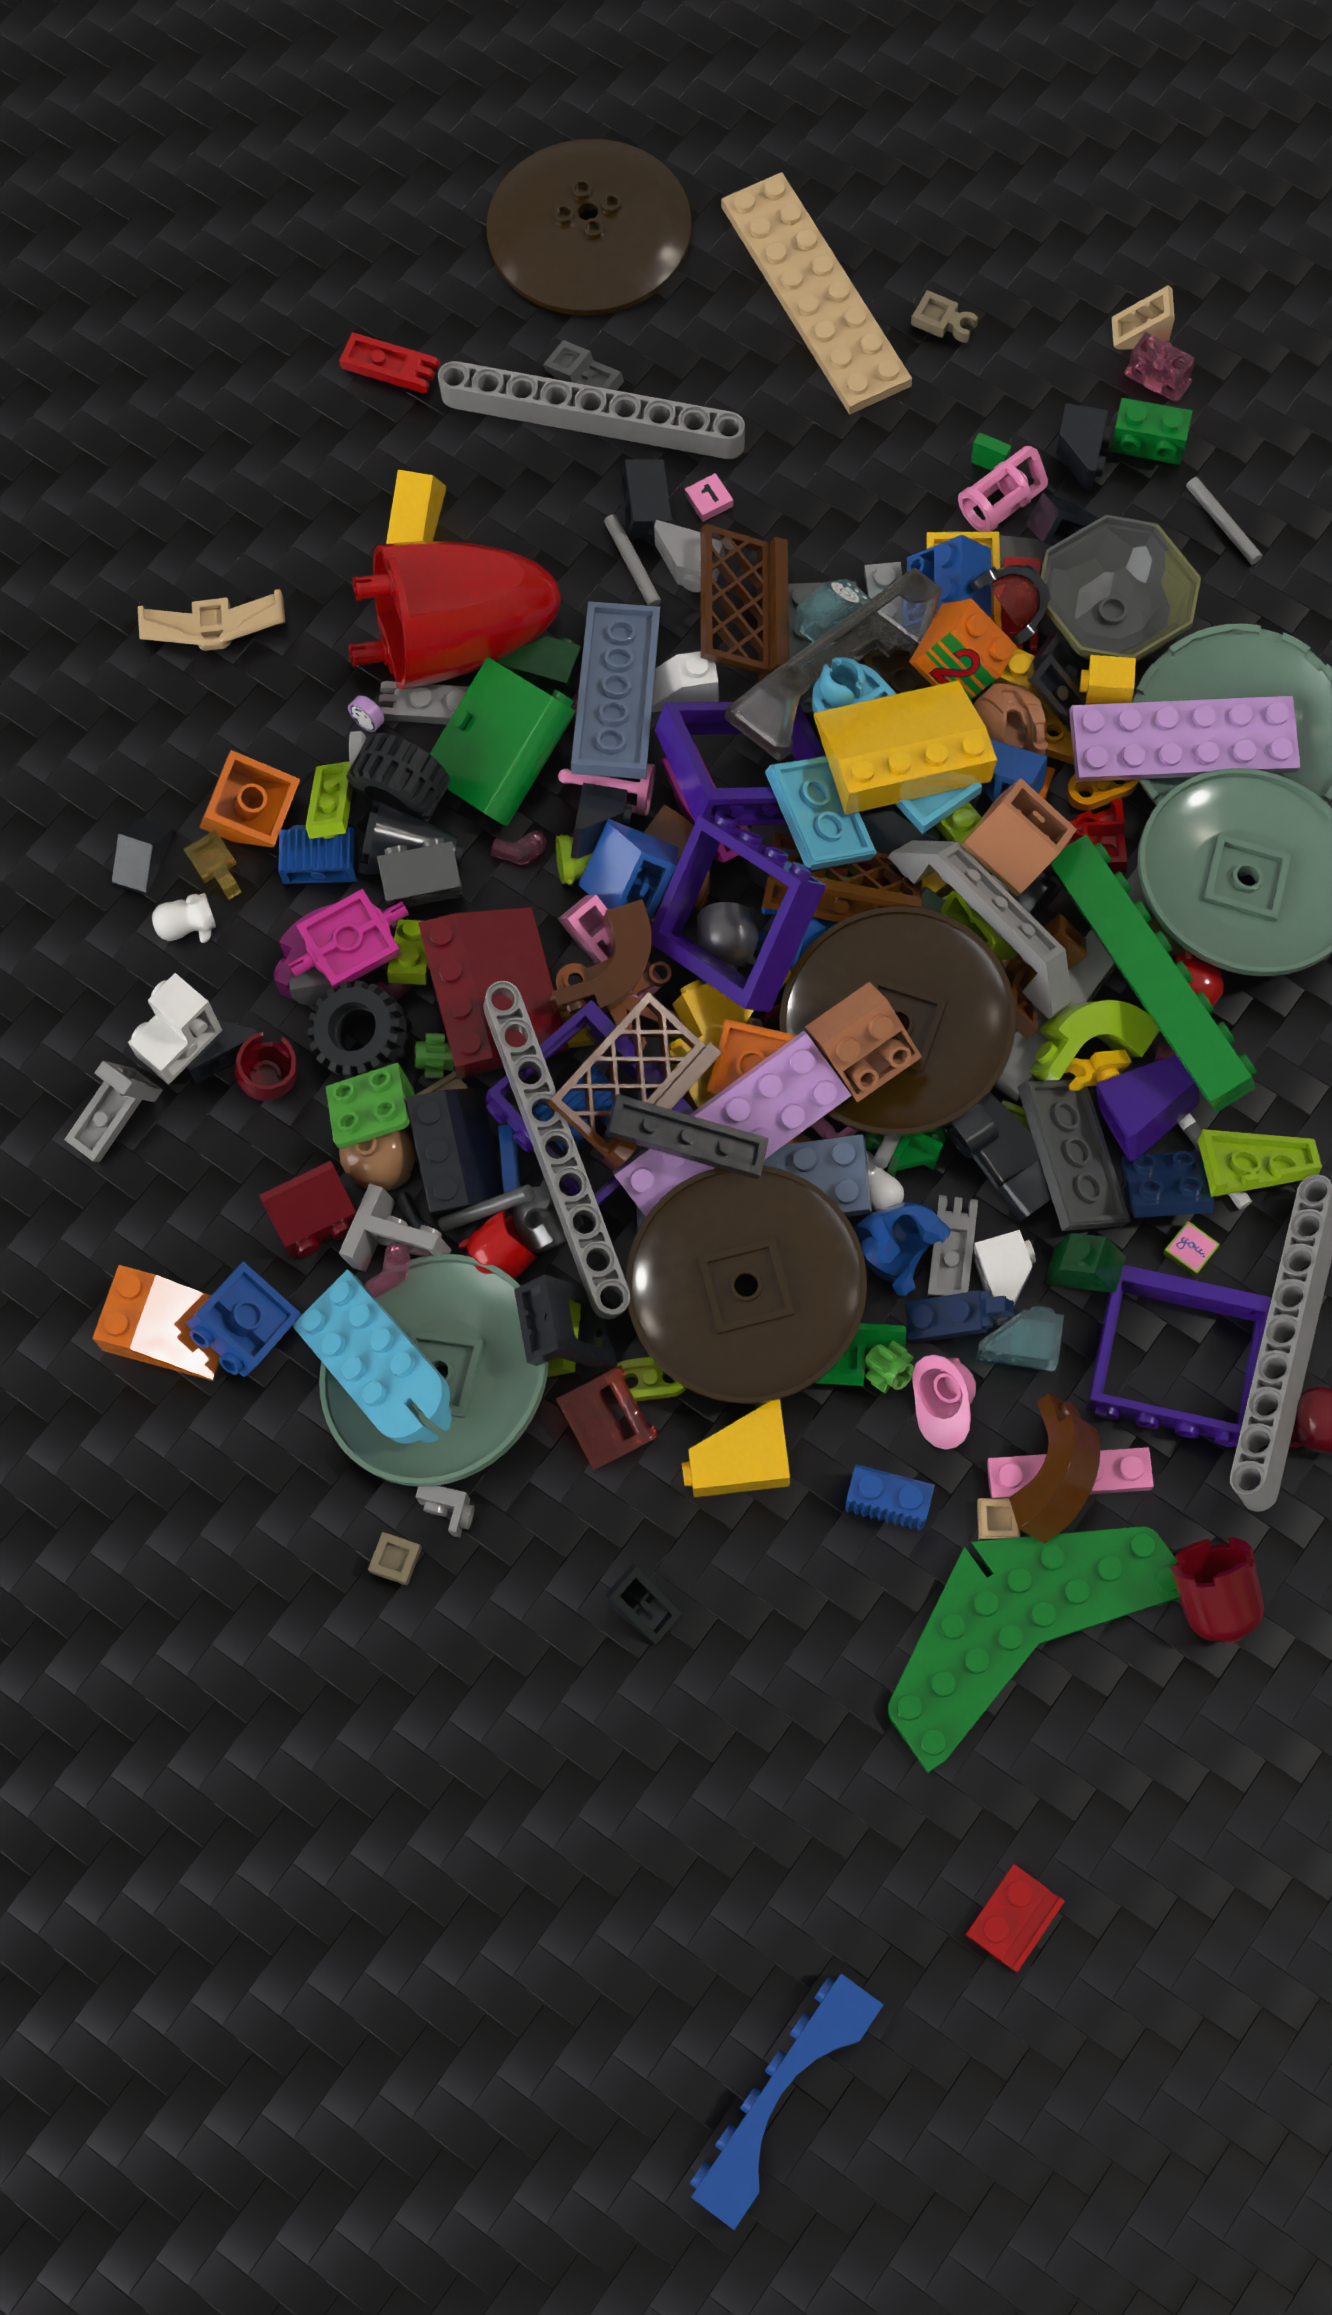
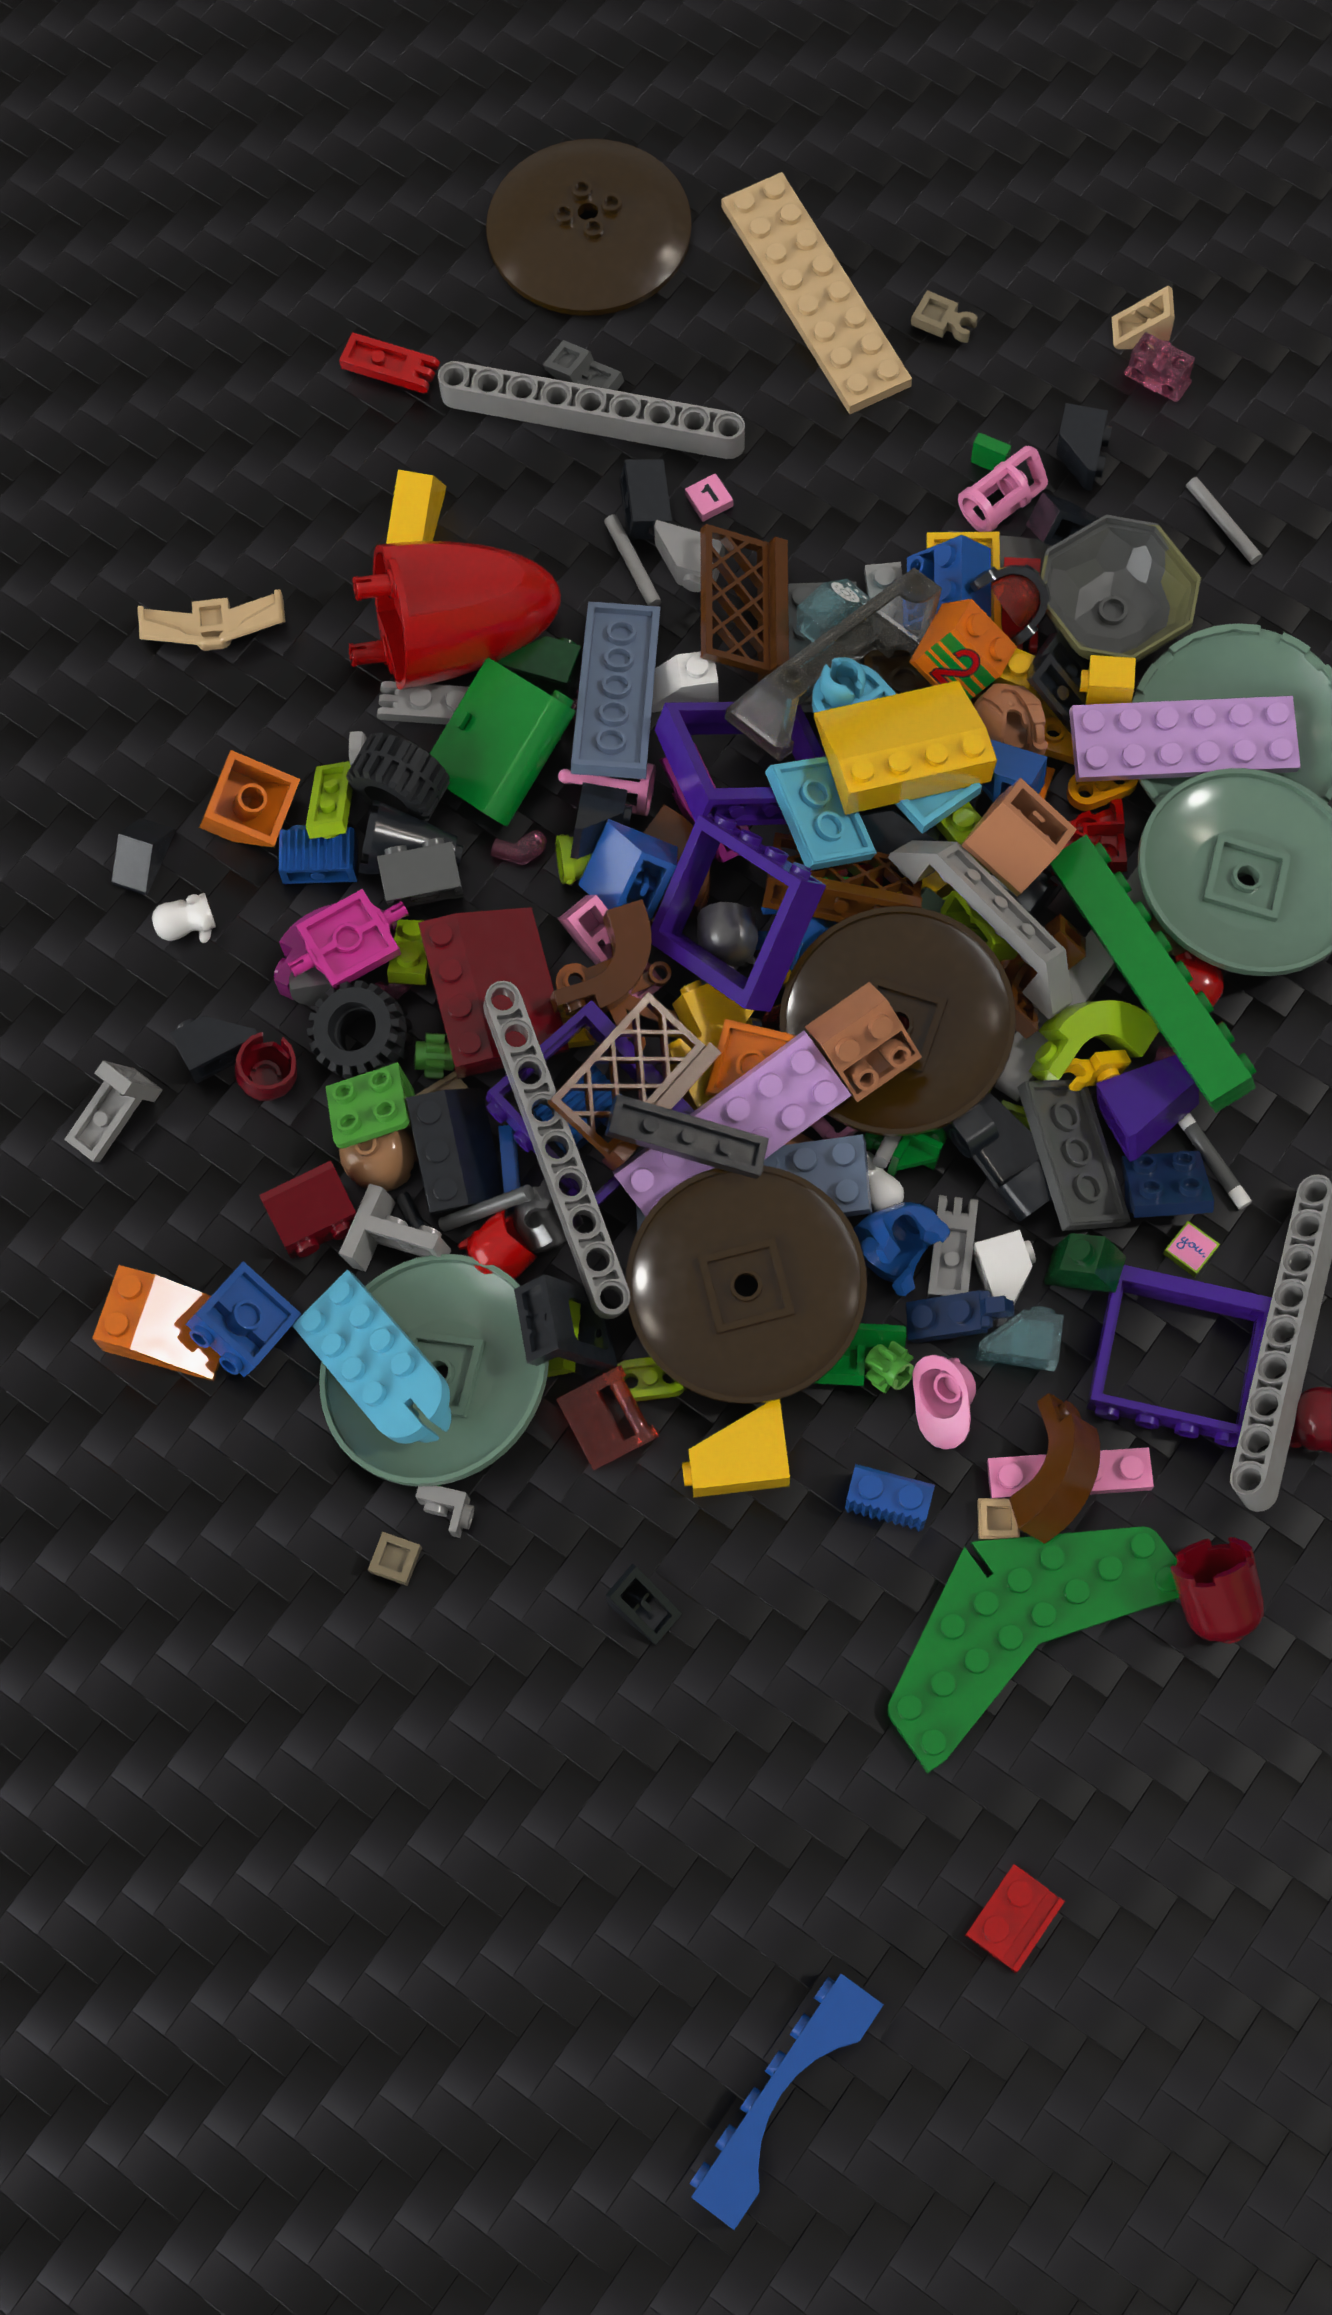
(177, 1031): white brick -> none
(213, 860): clear yellow plate -> none
(366, 713): lavender tile -> none
(394, 1270): clear pink arm -> none
(1151, 431): green brick -> none
(1255, 1161): lime wing -> none

